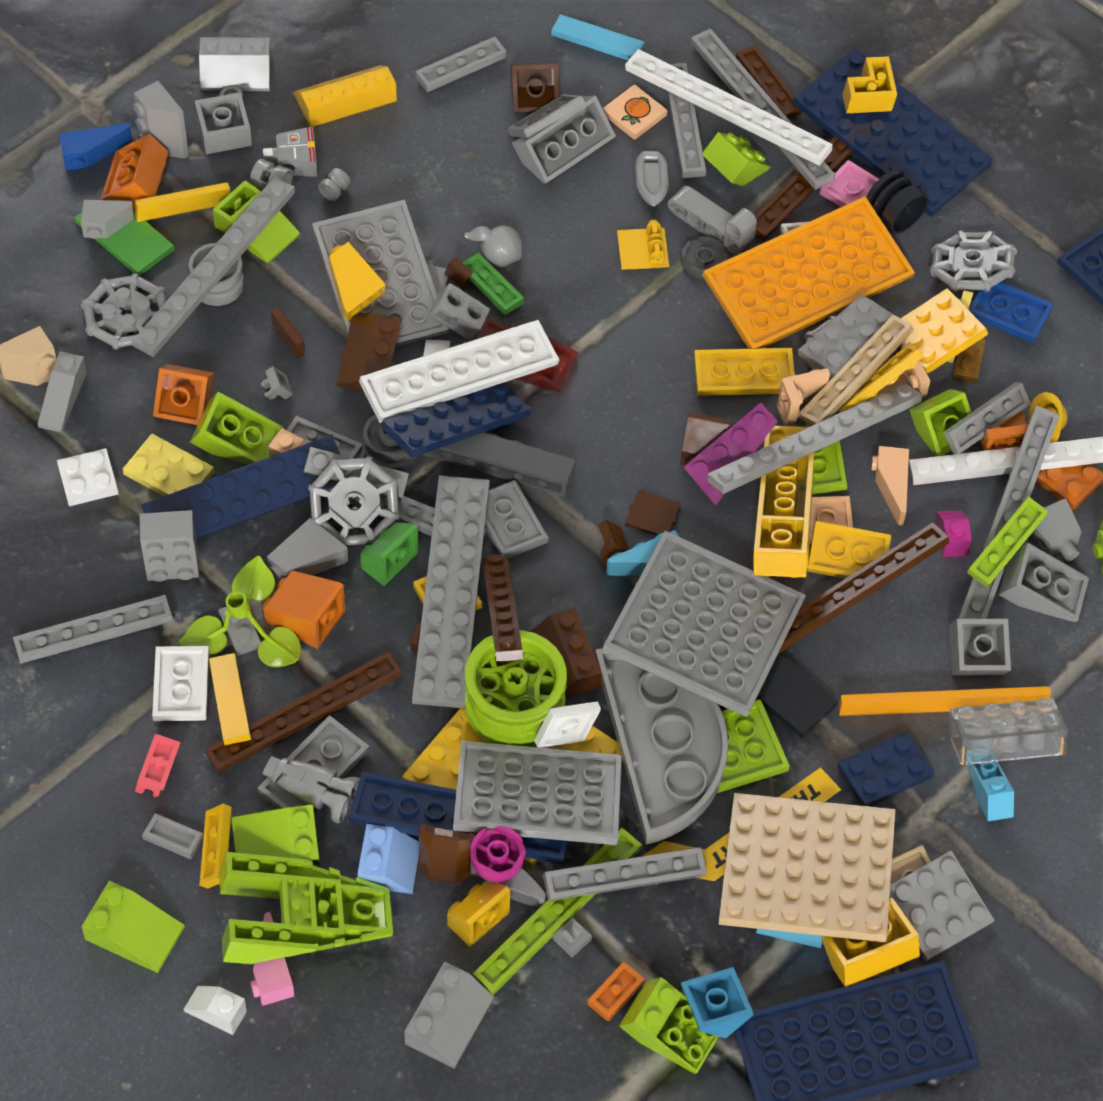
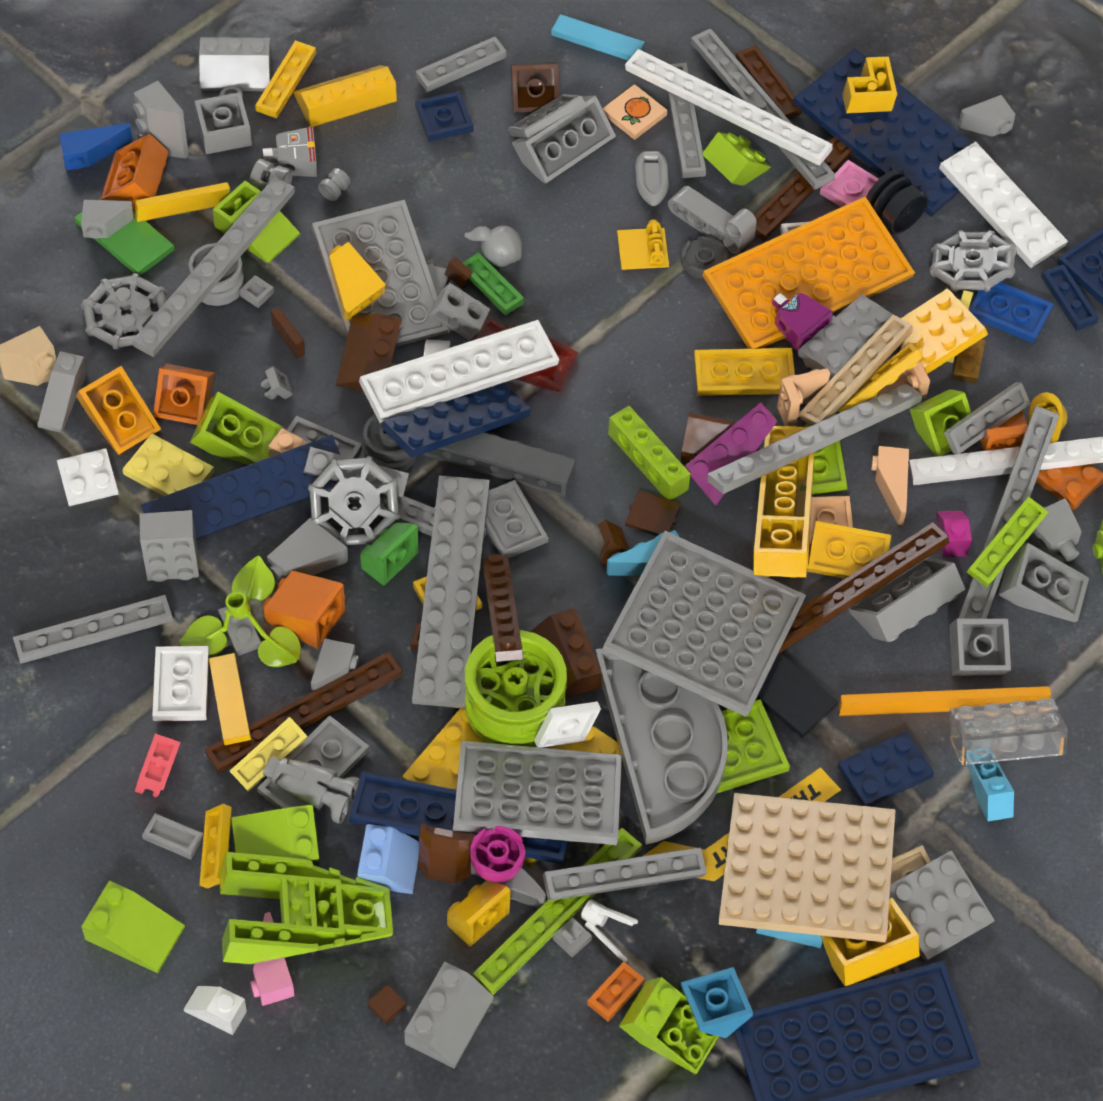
(118, 410): none -> light orange slope
(256, 291): none -> light grey plate
(277, 744): none -> light yellow plate
(285, 79): none -> yellow plate
(333, 662): none -> light grey slope
(386, 1004): none -> reddish brown tile
(444, 116): none -> dark blue plate
(597, 914): none -> white plant
(649, 453): none -> lime brick
(800, 318): none -> magenta torso
(908, 599): none -> light grey slope
(988, 117): none -> light grey slope
(1003, 204): none -> white plate
(1070, 297): none -> dark blue plate

